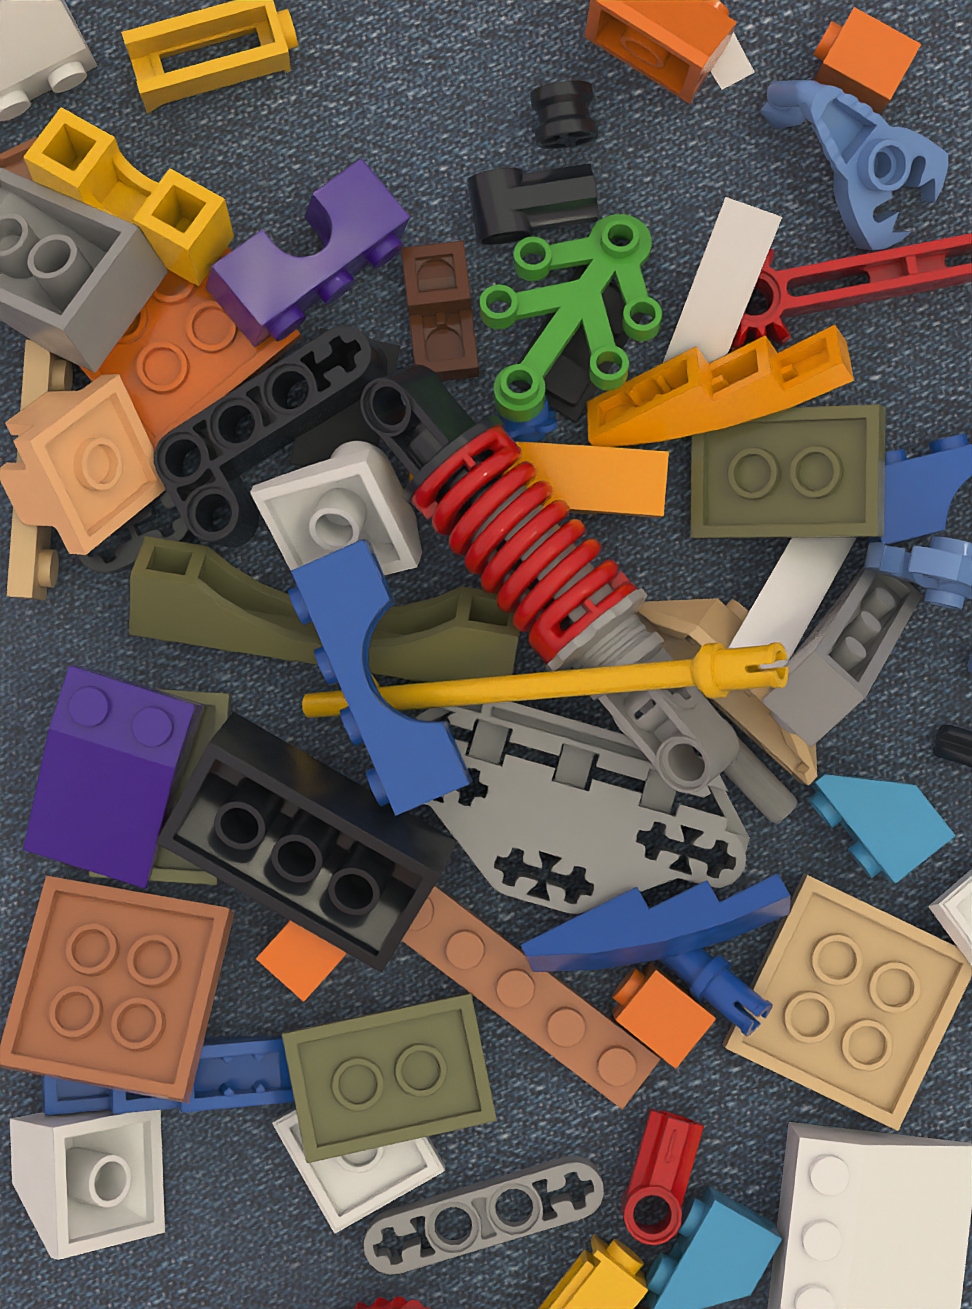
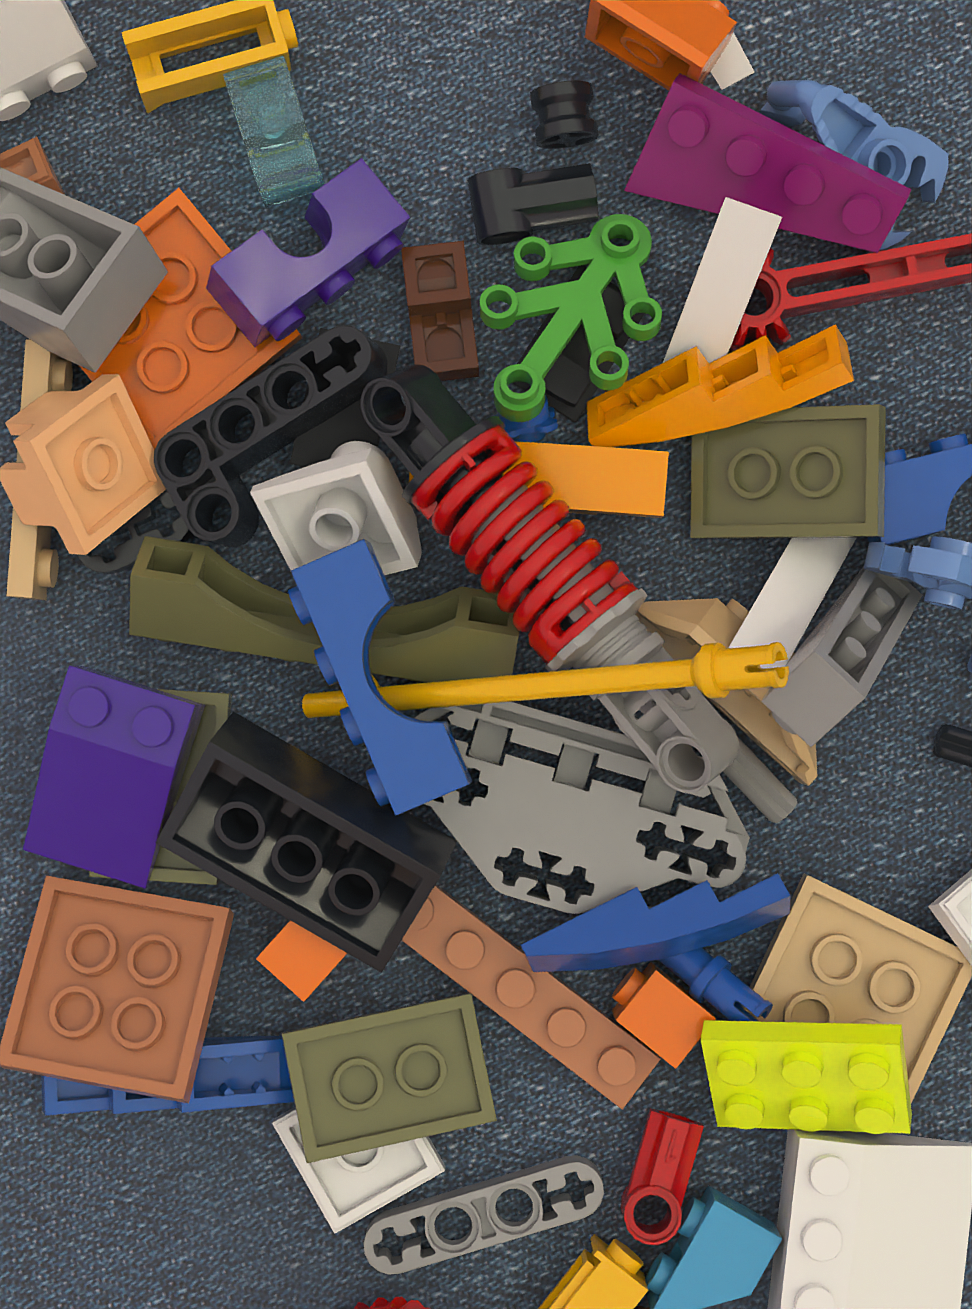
(89, 1177): white slope -> none
(177, 216): yellow arch -> none
(273, 131): none -> clear light blue plate
(721, 149): none -> magenta wing
(808, 1076): none -> neon yellow plate
(864, 58): orange brick -> none
(885, 818): dark azure slope -> none

